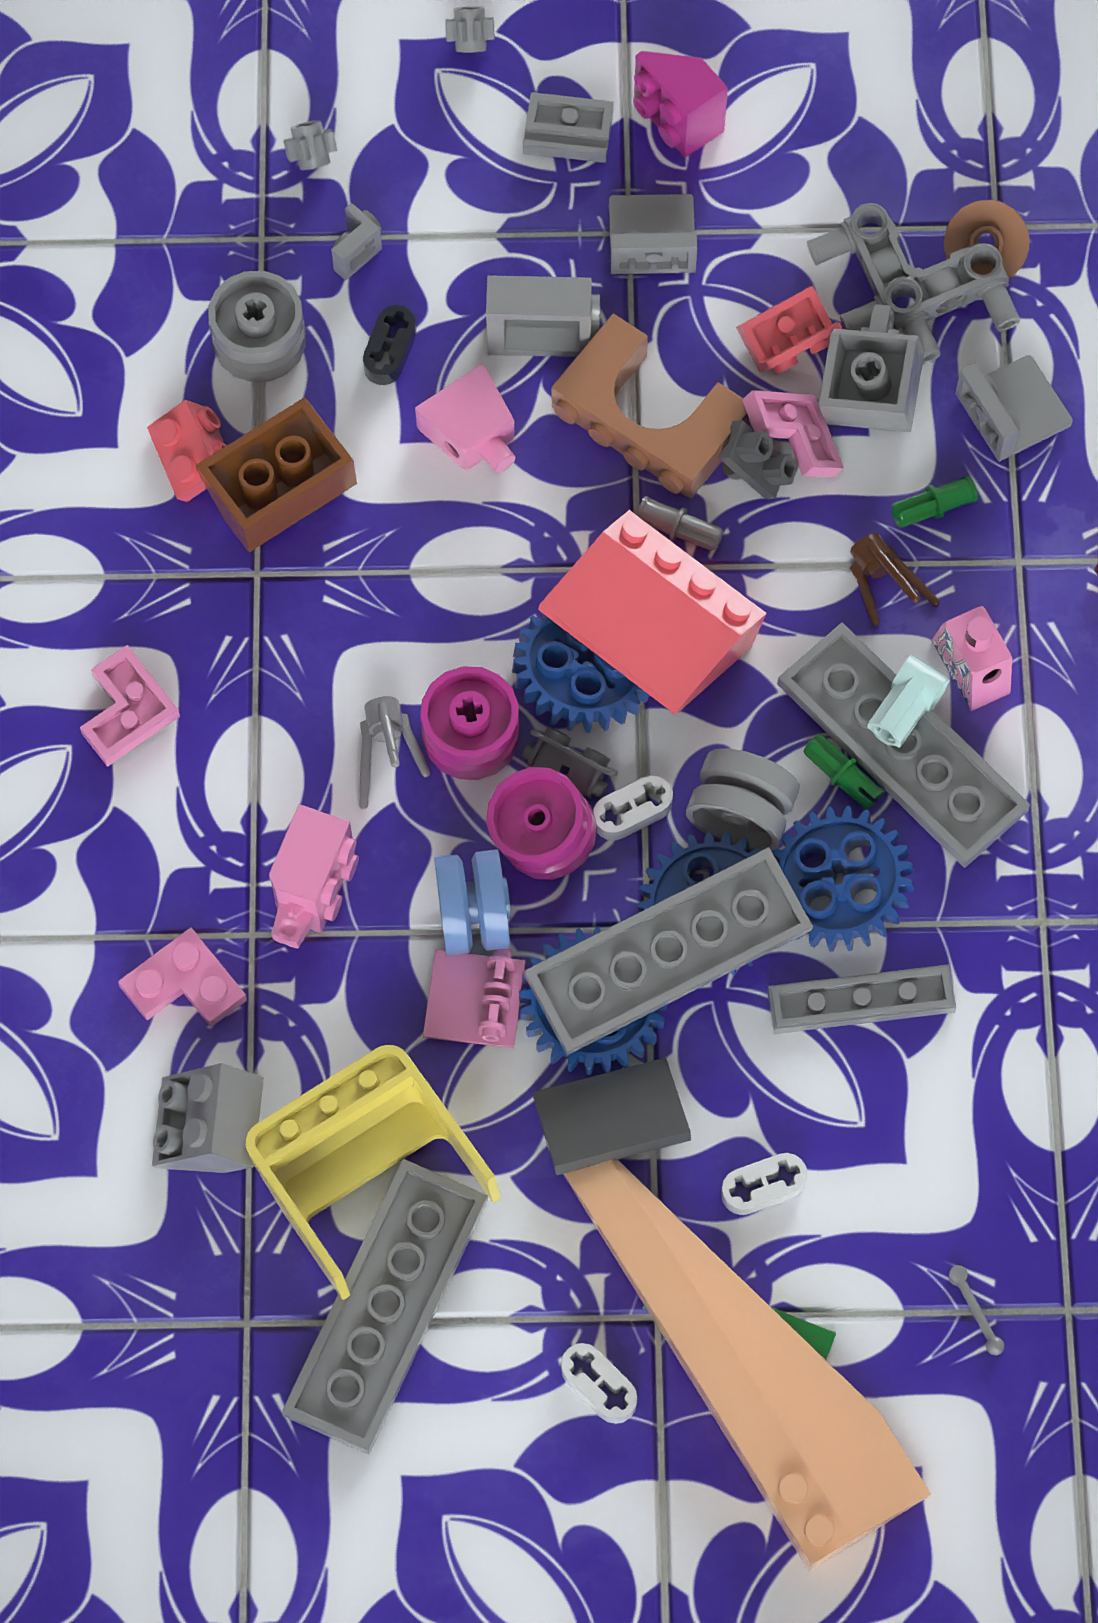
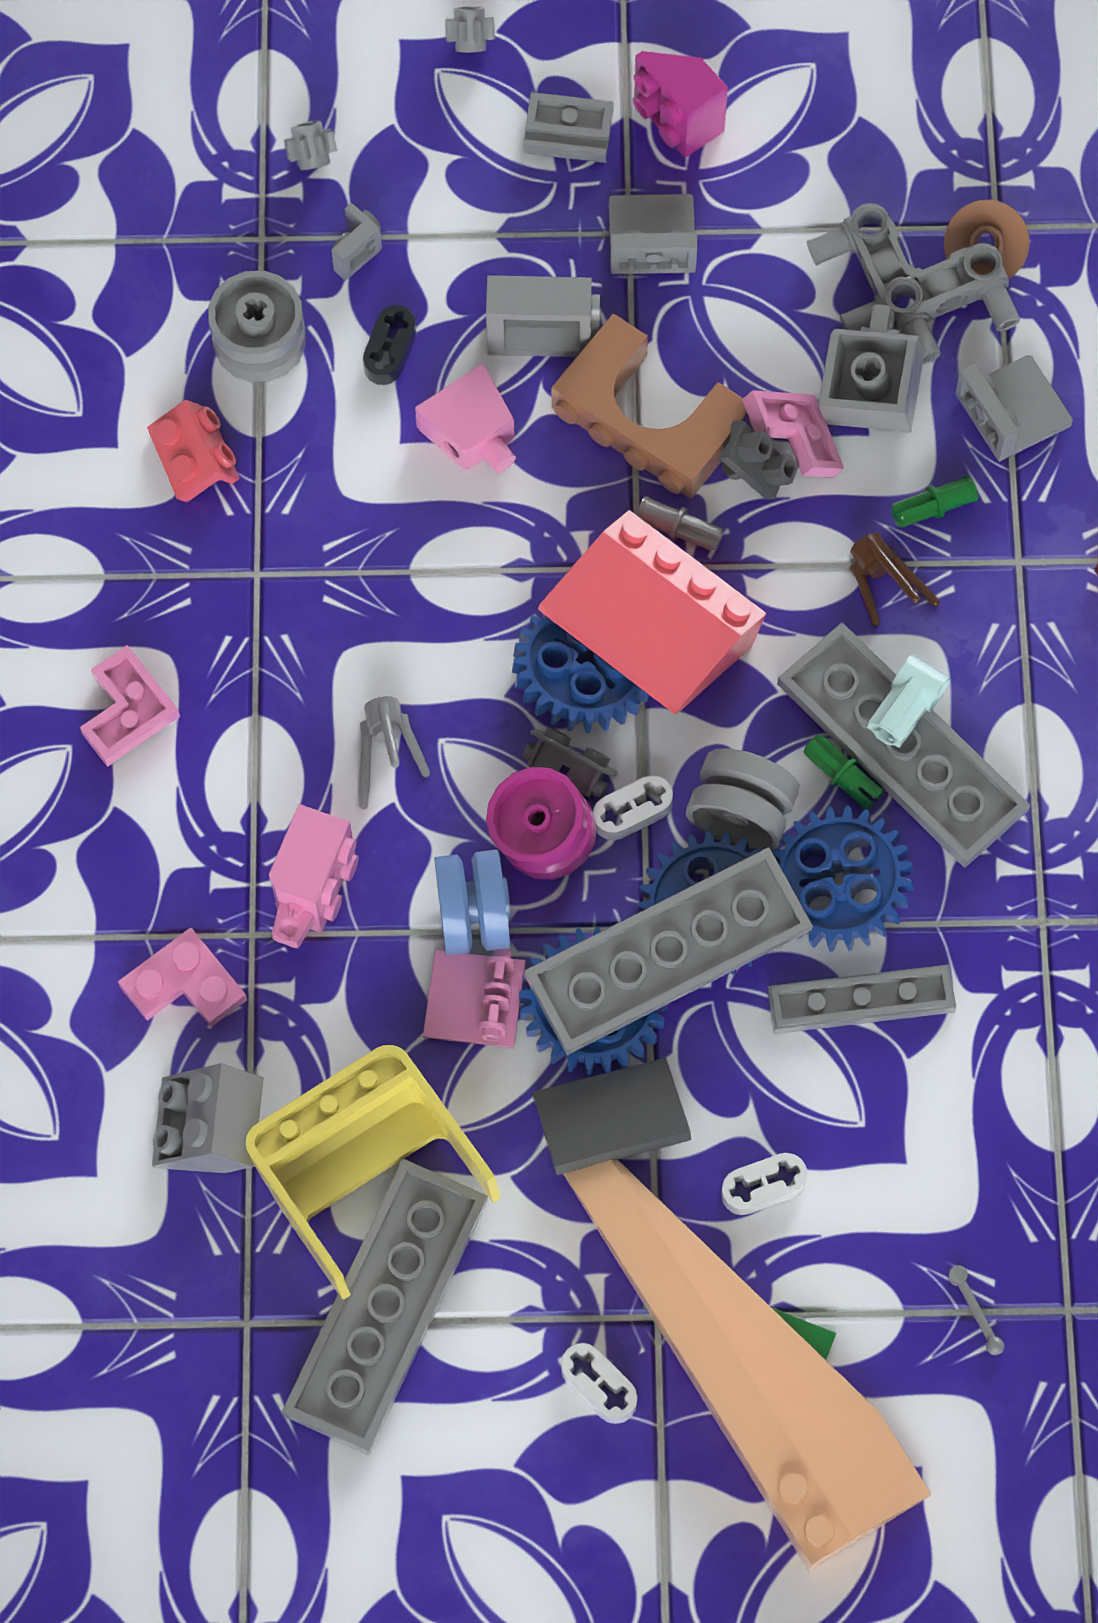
(277, 474): dark orange slope -> none
(470, 723): dark pink wheel -> none
(787, 330): coral bracket -> none
(969, 651): bright pink torso -> none

